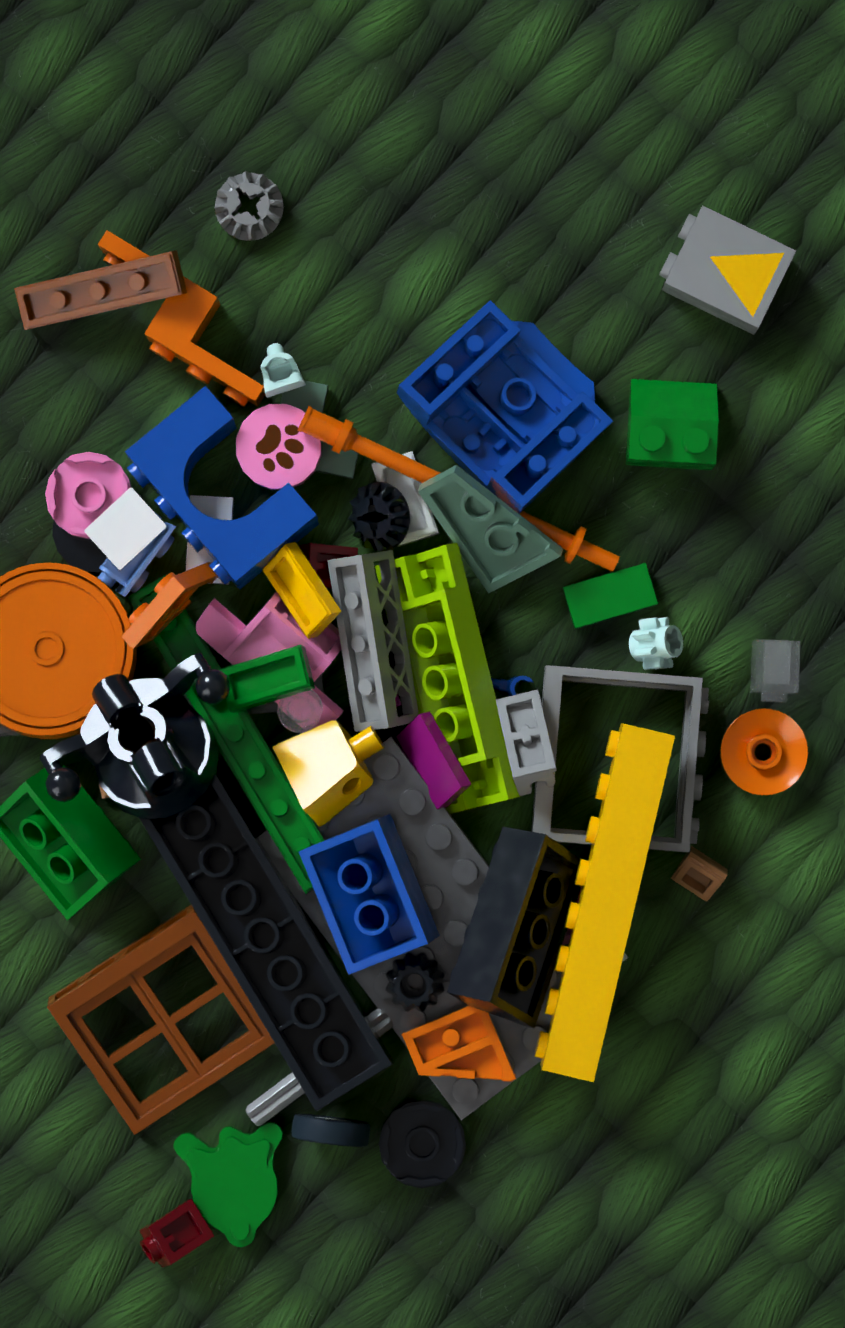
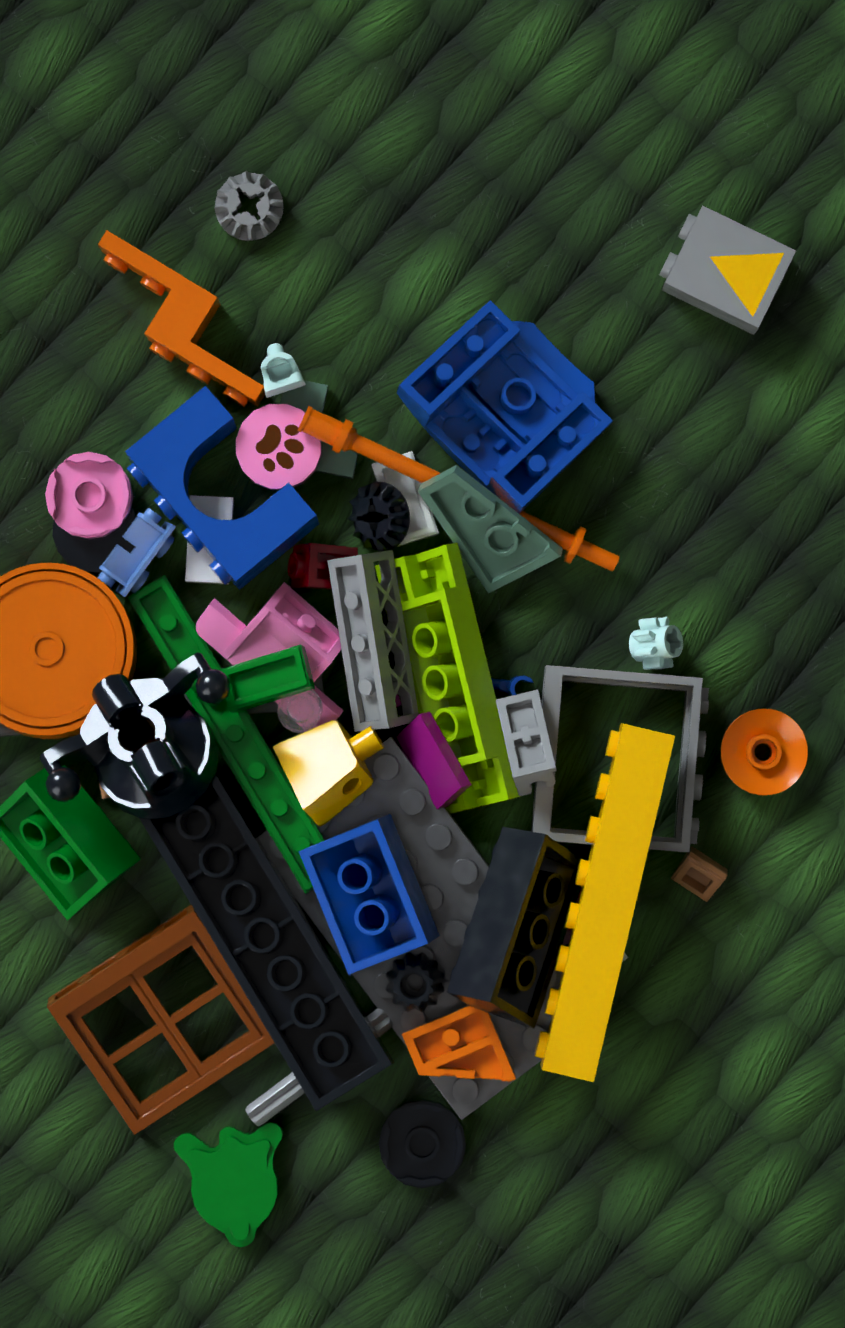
(100, 290): dark orange tile -> none
(125, 528): white sticker -> none
(171, 599): orange wing -> none
(175, 1234): dark red bracket -> none
(301, 590): yellow tile -> none
(330, 1130): black bush -> none
(610, 595): green tile -> none
(672, 424): green slope -> none
(775, 669): clear brick -> none

